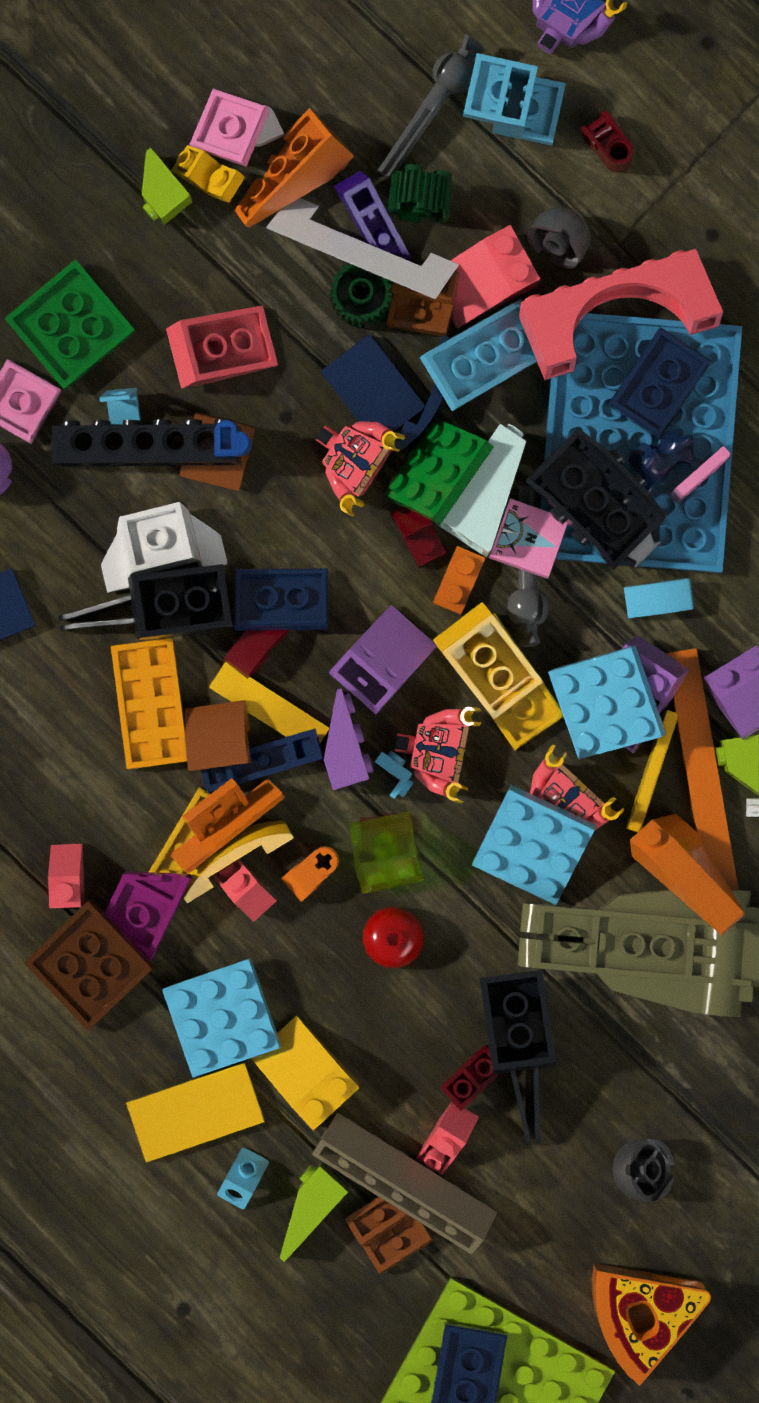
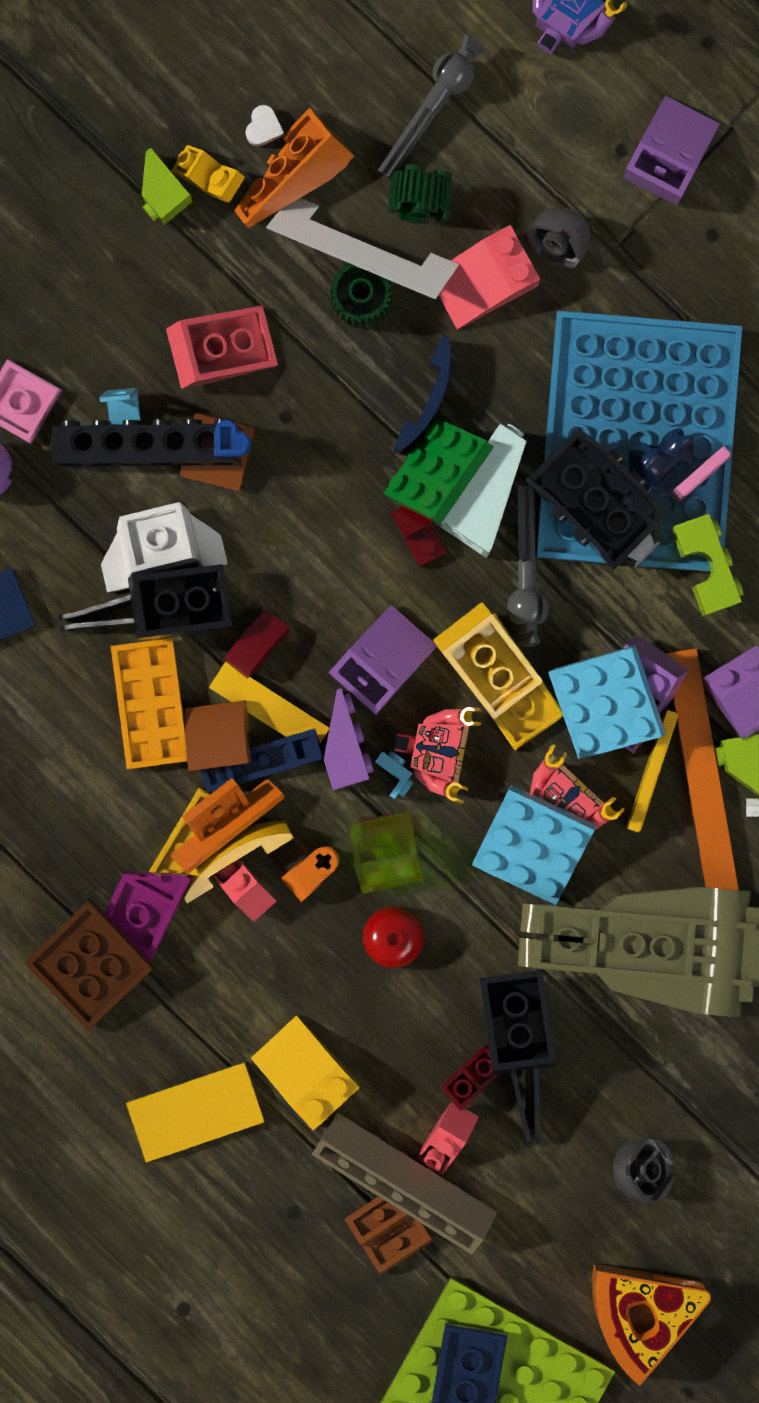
(66, 876): coral slope -> none
(70, 325): green plate -> none
(221, 1017): medium azure plate -> none
(229, 127): bright pink tile -> none
(243, 1177): medium azure bracket -> none
(281, 599): dark blue tile -> none
(314, 1201): lime slope -> none
(356, 458): torso -> none
(370, 214): dark purple slope -> none
(372, 386): dark blue tile -> none
(422, 313): dark orange slope -> none
(459, 580): orange plate -> none
(480, 357): medium azure plate -> none
(514, 99): medium azure bracket -> none
(528, 539): bright pink tile -> none
(604, 137): dark red piece -> none
(658, 598): medium azure slope -> none
(659, 383): dark blue tile -> none
(670, 150): none -> medium lavender slope
(672, 282): coral arch -> none
(684, 865): orange wedge -> none
(701, 538): none -> lime arch

